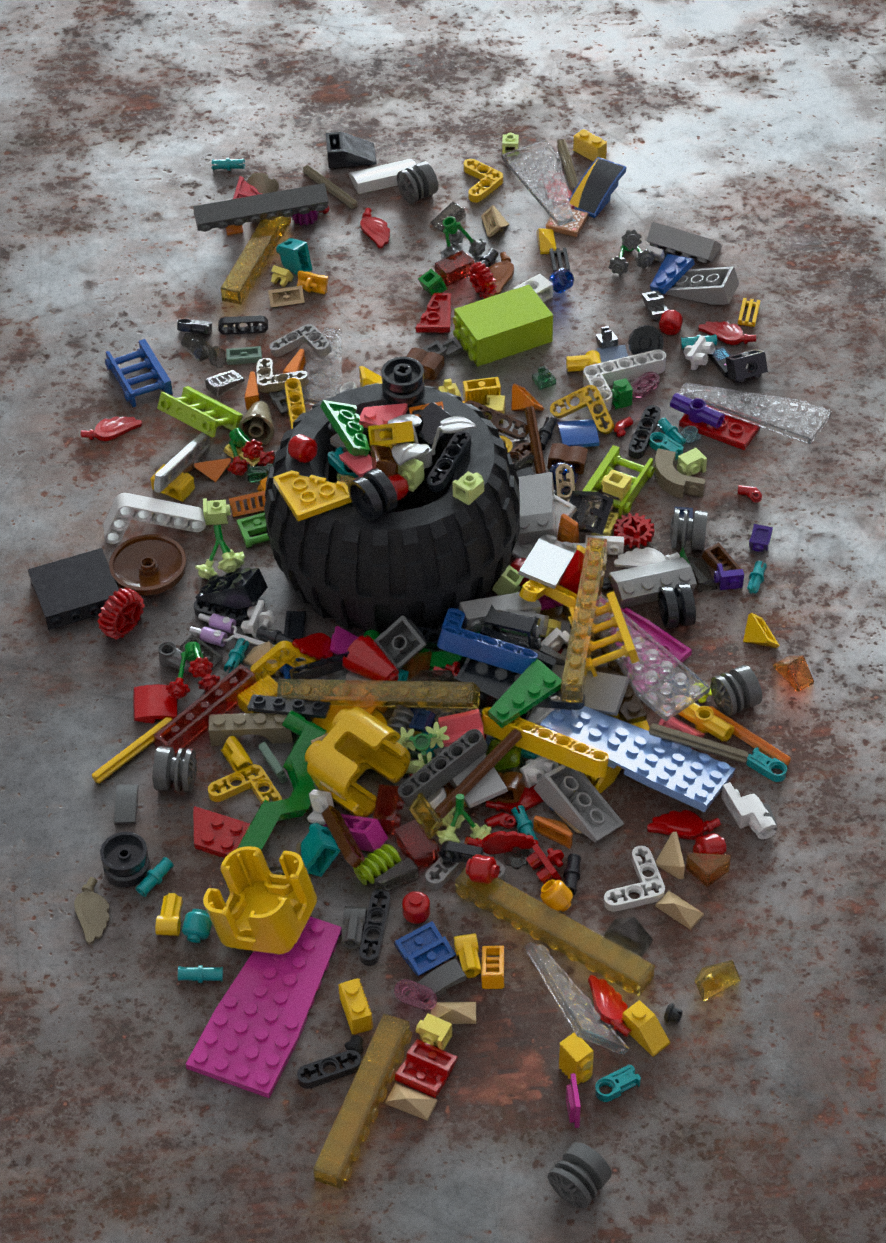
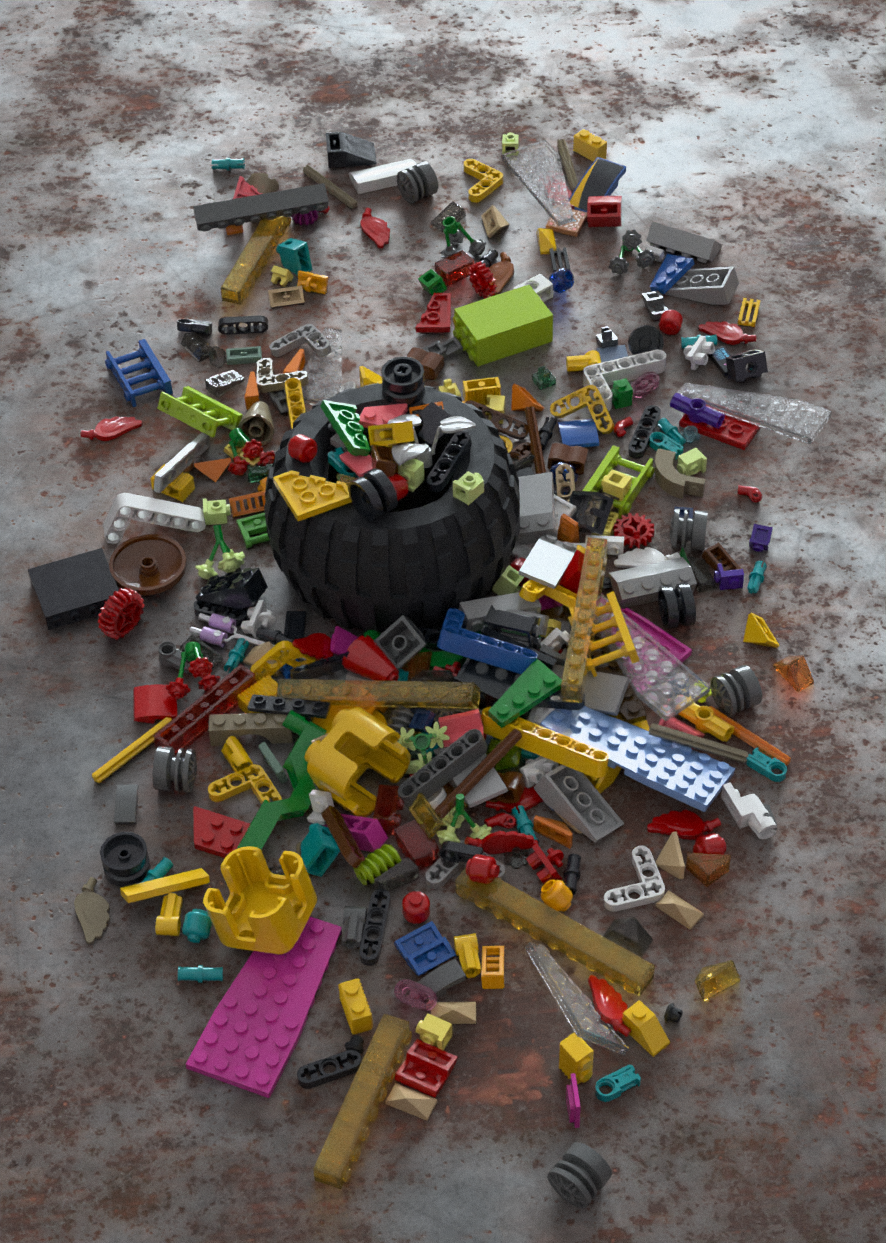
(164, 885): none -> yellow tile
(604, 211): none -> red slope

